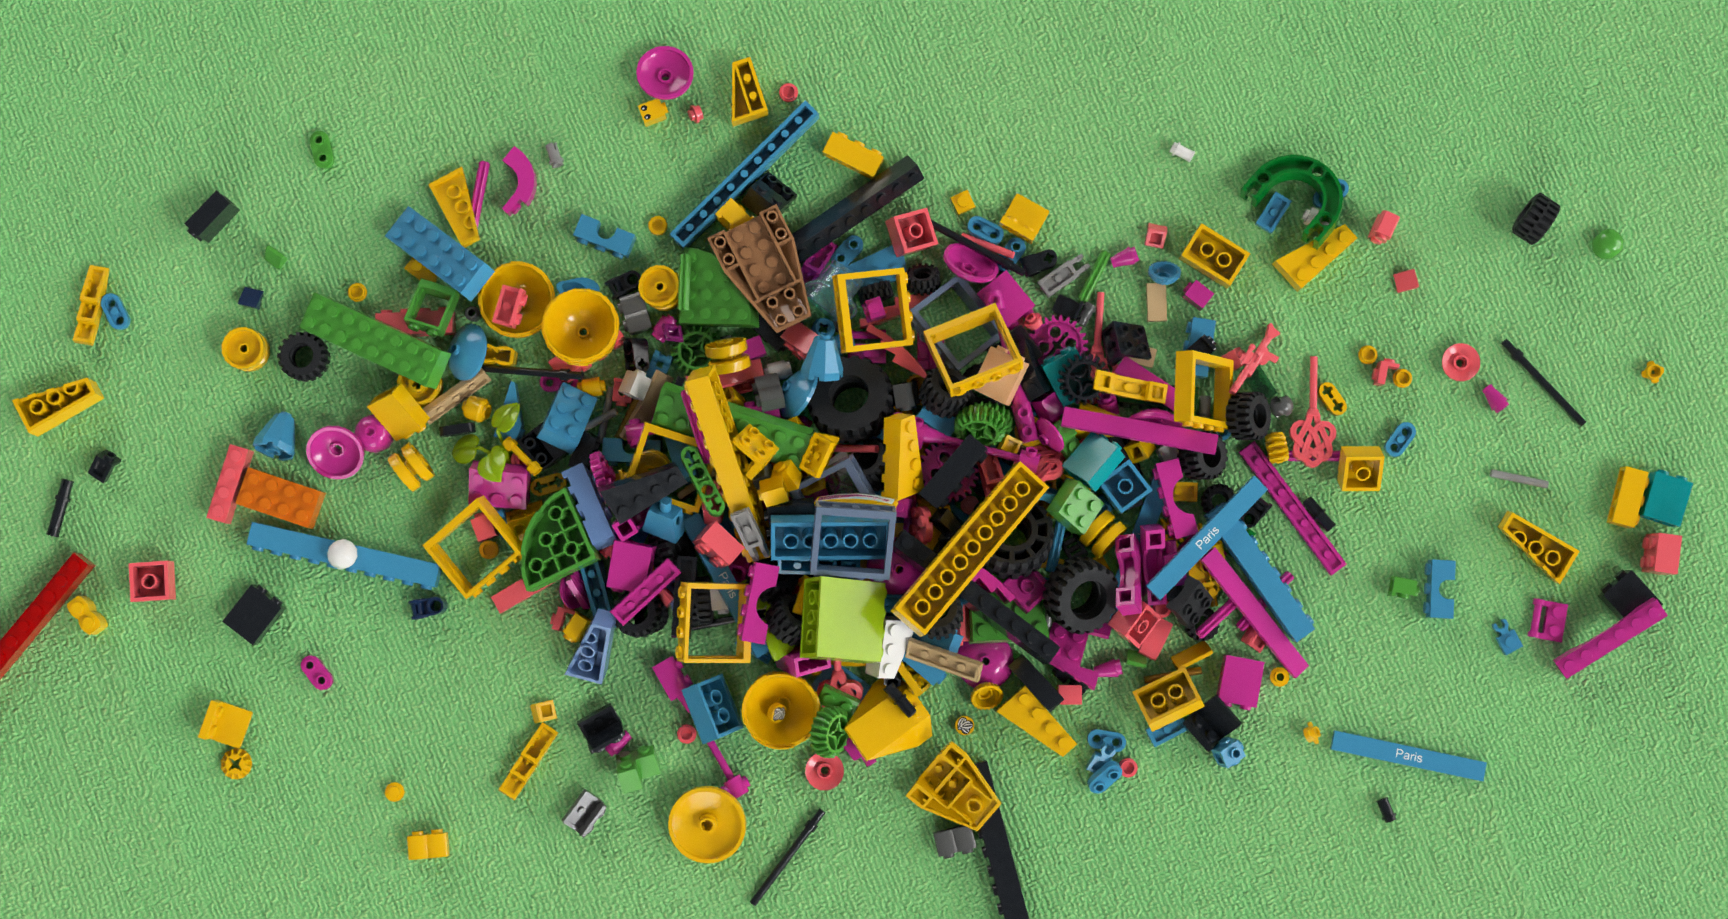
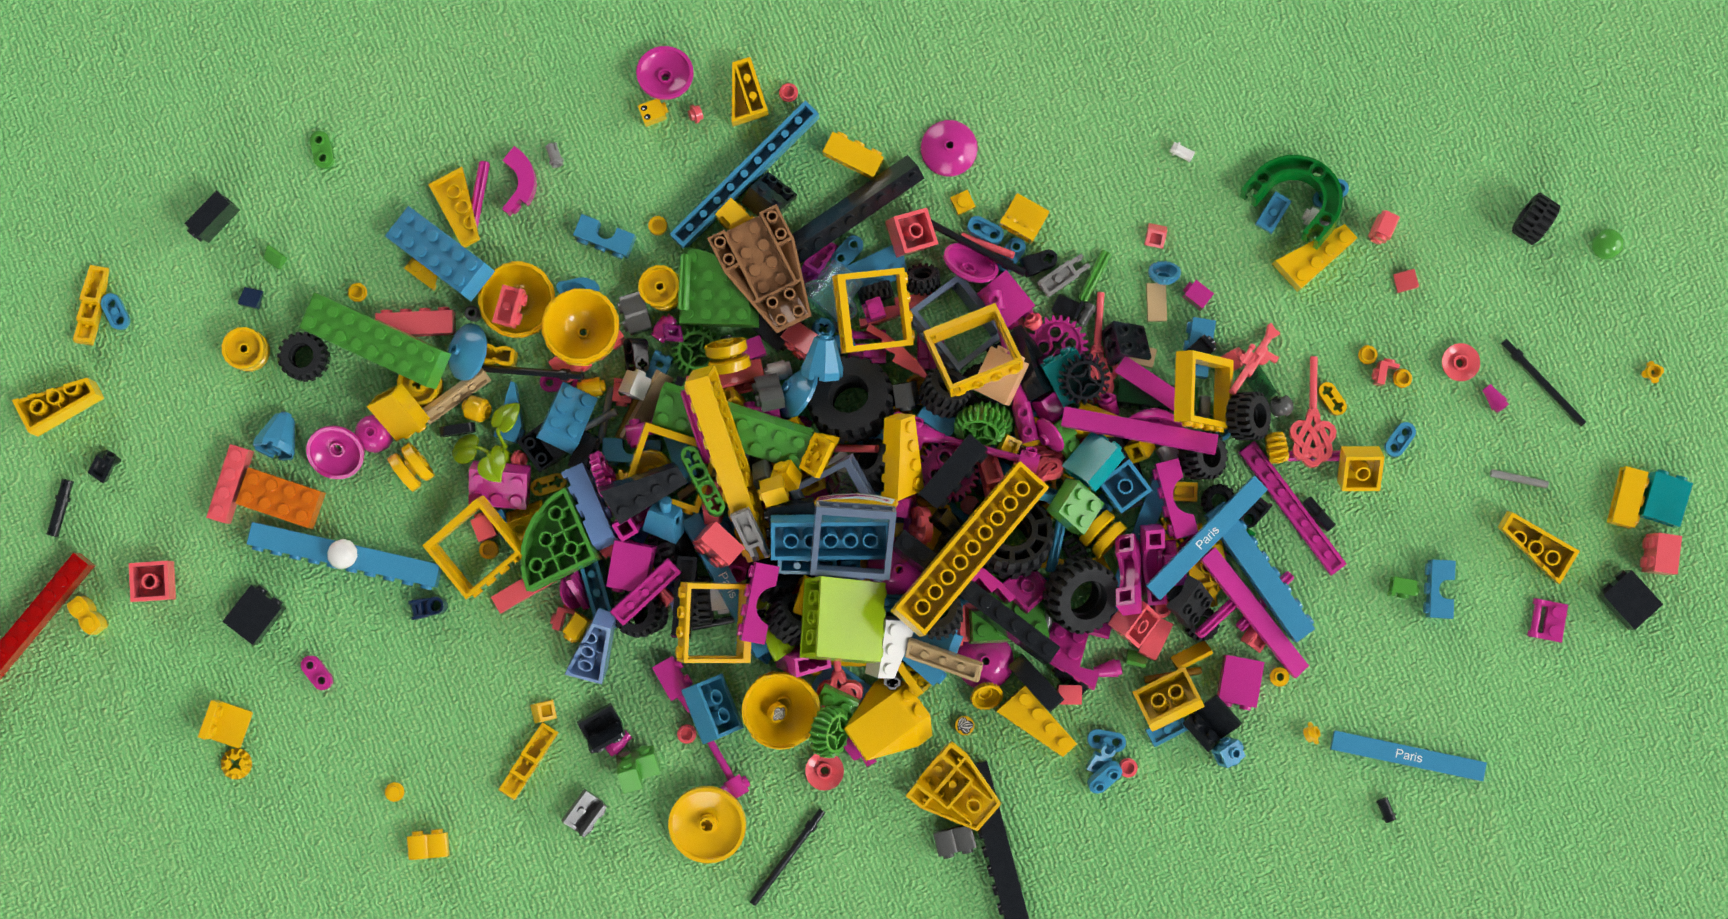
(437, 290): bright green window -> none
(533, 467): yellow bar -> none
(622, 284): black piece -> none
(756, 447): yellow bracket -> none
(900, 699): black axle -> none
(942, 159): none -> dark pink dish
(1125, 257): dark pink cone -> none
(1130, 387): yellow slope -> none
(1214, 256): yellow brick -> none
(1508, 639): dark azure plate -> none
(1608, 640): dark pink arch -> none

